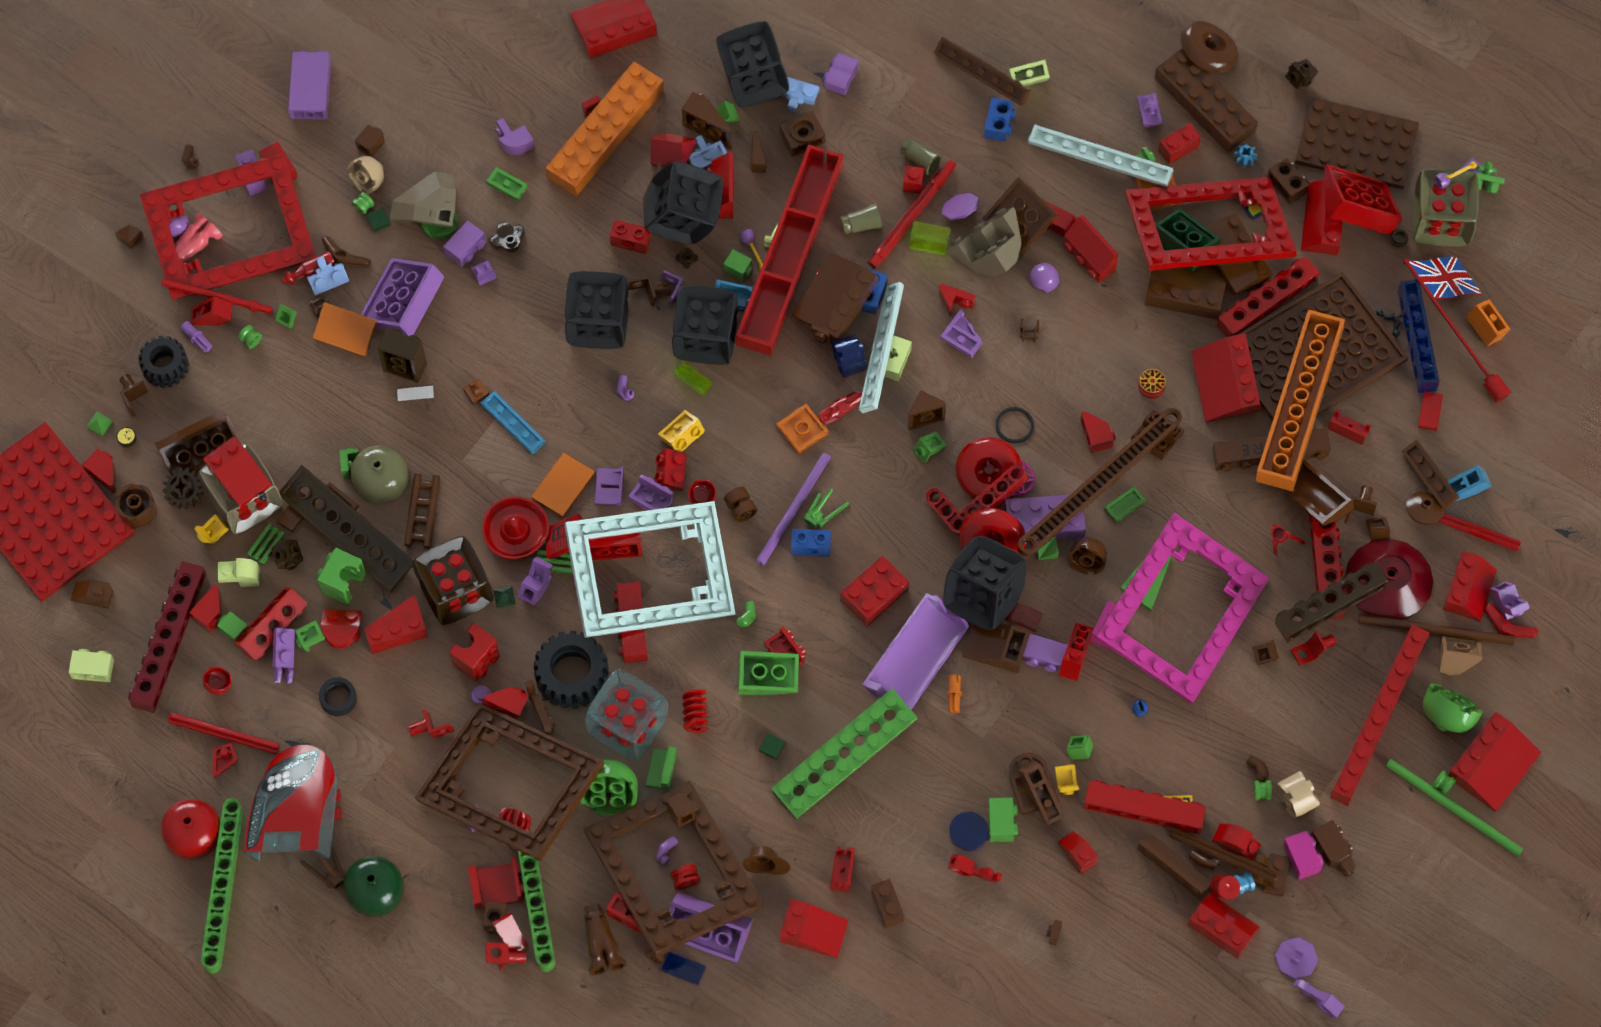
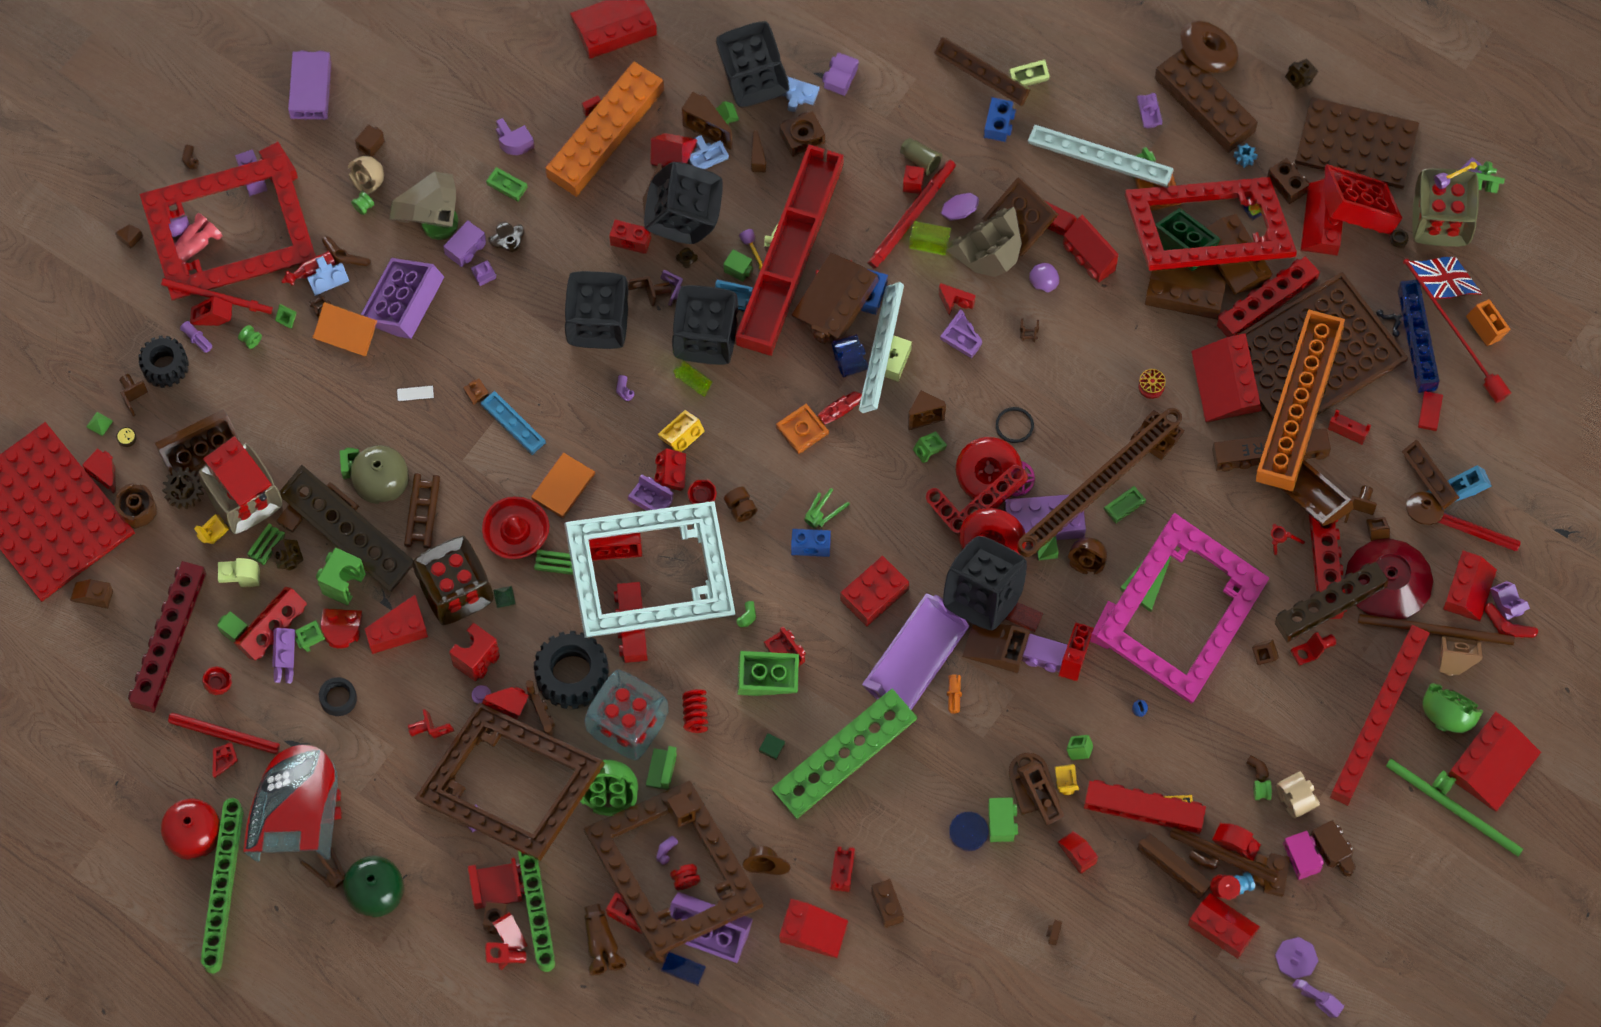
(91, 665): yellowish green brick -> none
(208, 609): red slope -> none
(378, 219): dark green tile -> none
(402, 355): dark brown brick -> none
(516, 818): red gear -> none
(536, 582): medium lavender brick -> none
(557, 541): red tile -> none
(609, 477): medium lavender piece -> none
(724, 168): red slope -> none
(793, 509): medium lavender piece -> none
(862, 220): olive plant -> none
(966, 867): red piece -> none
(1097, 432): red slope -> none
(1179, 143): red brick -> none

